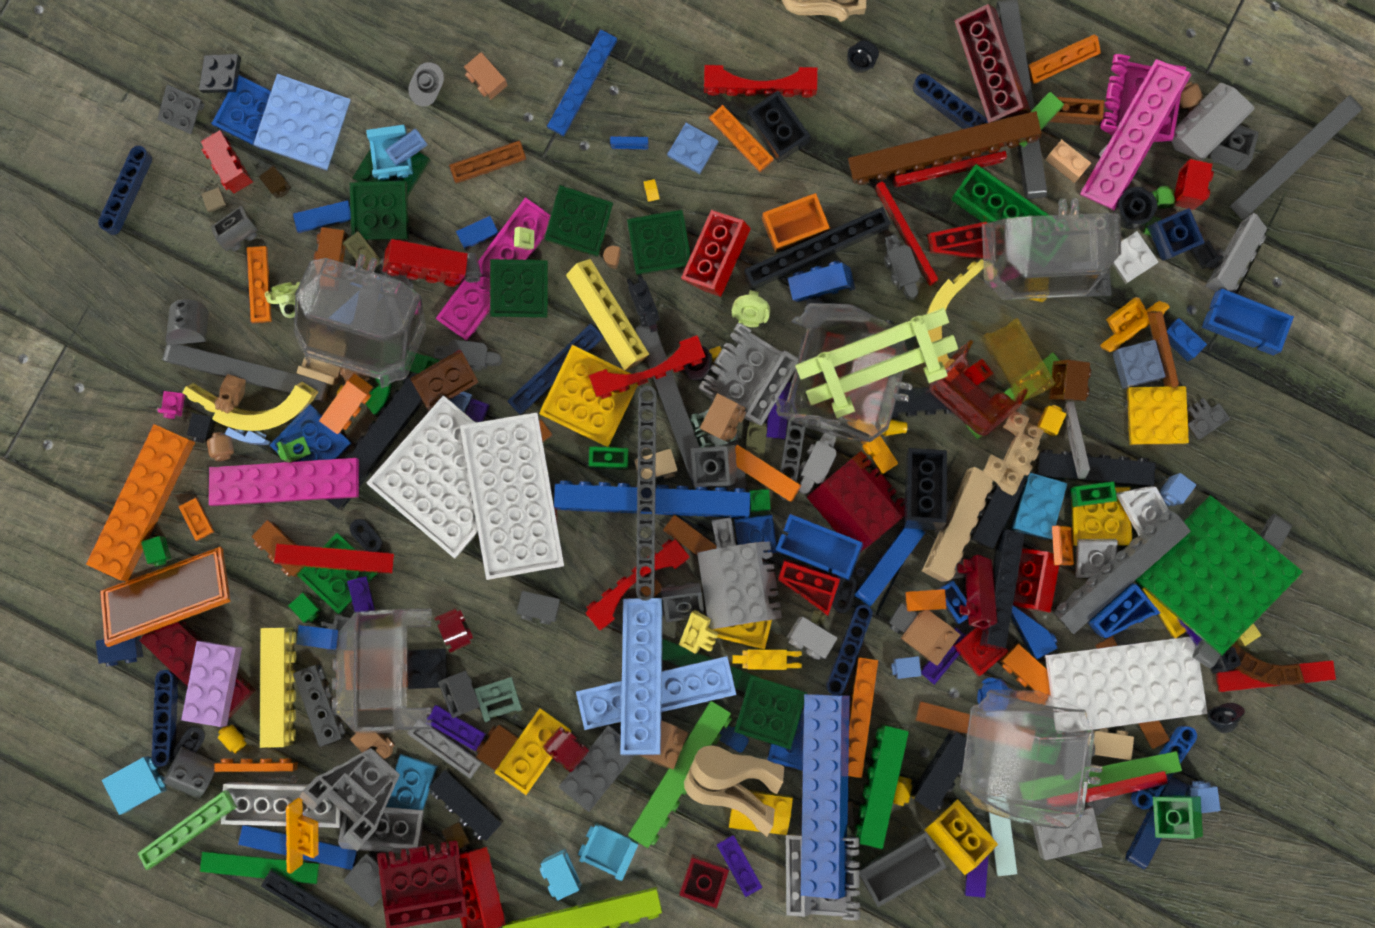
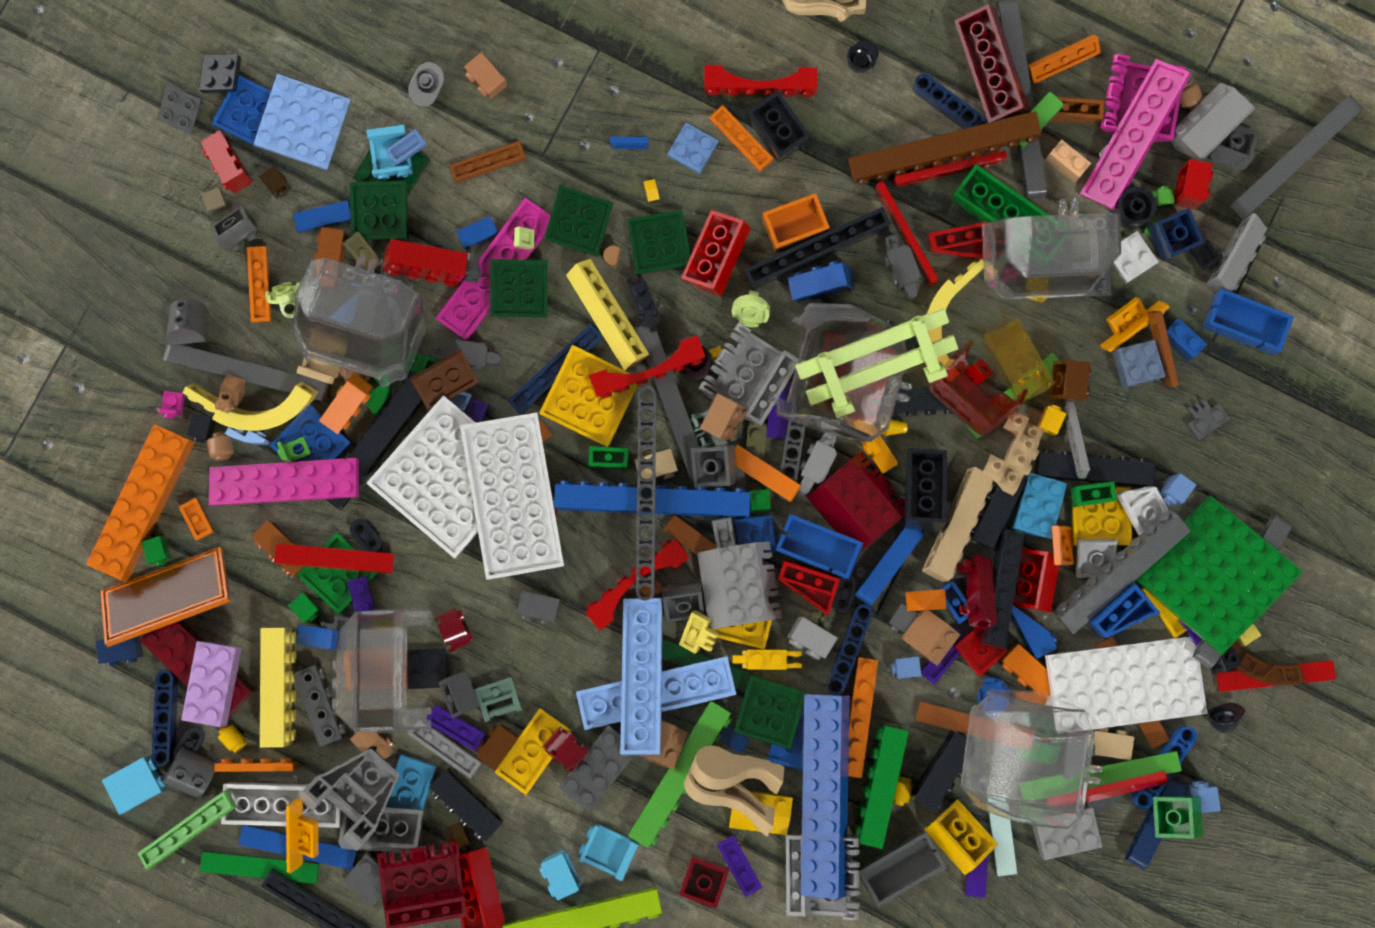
(123, 181): dark blue beam -> none
(582, 83): blue plate -> none
(1157, 415): yellow plate -> none

